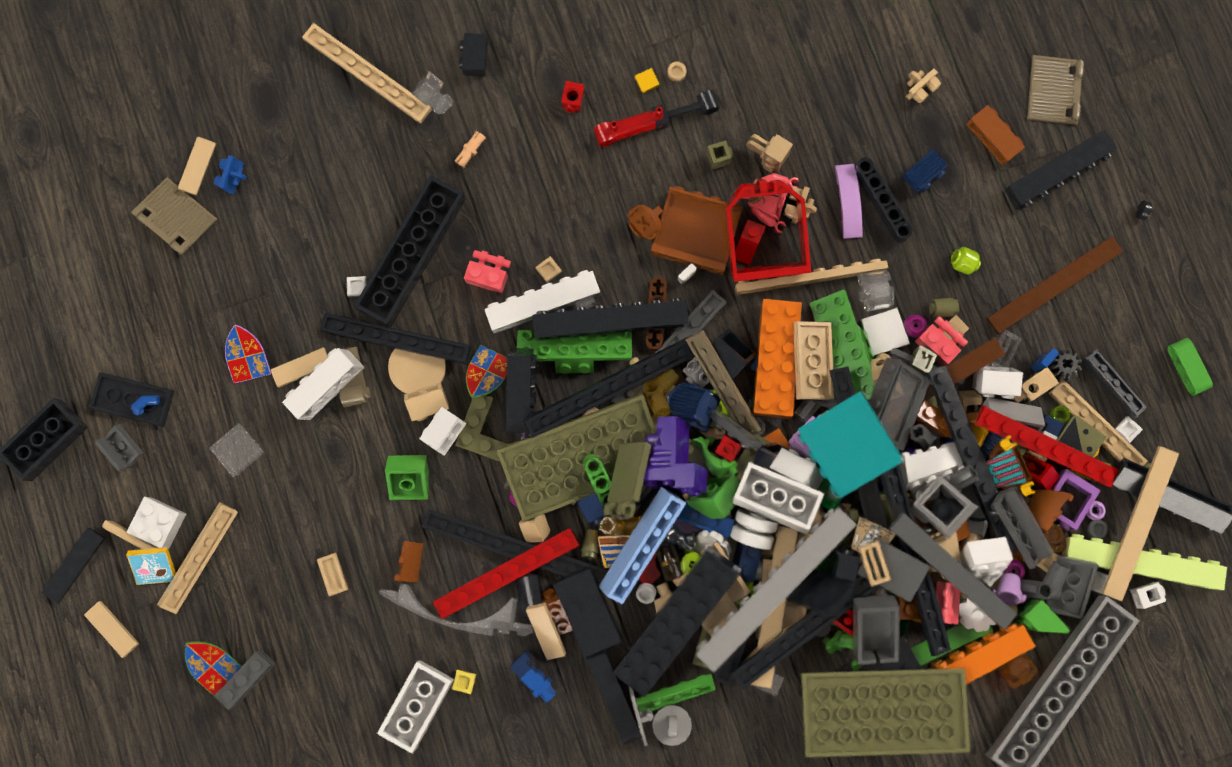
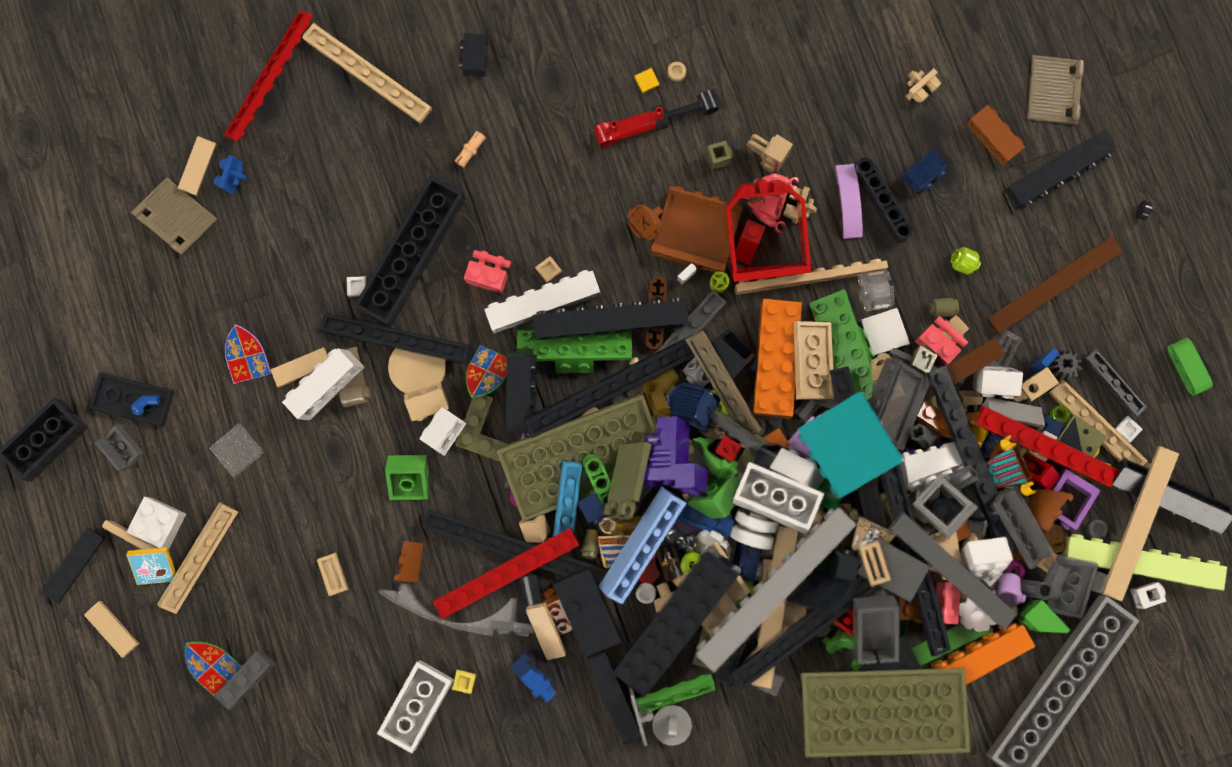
(268, 75): none -> red plate
(429, 93): clear brick -> none
(567, 496): none -> dark azure tile
(570, 89): red brick -> none
(586, 302): clear tile -> none
(721, 279): none -> lime wheel
(909, 325): magenta plate -> none
(1018, 668): clear orange piece -> none
(1100, 511): lavender plate -> none

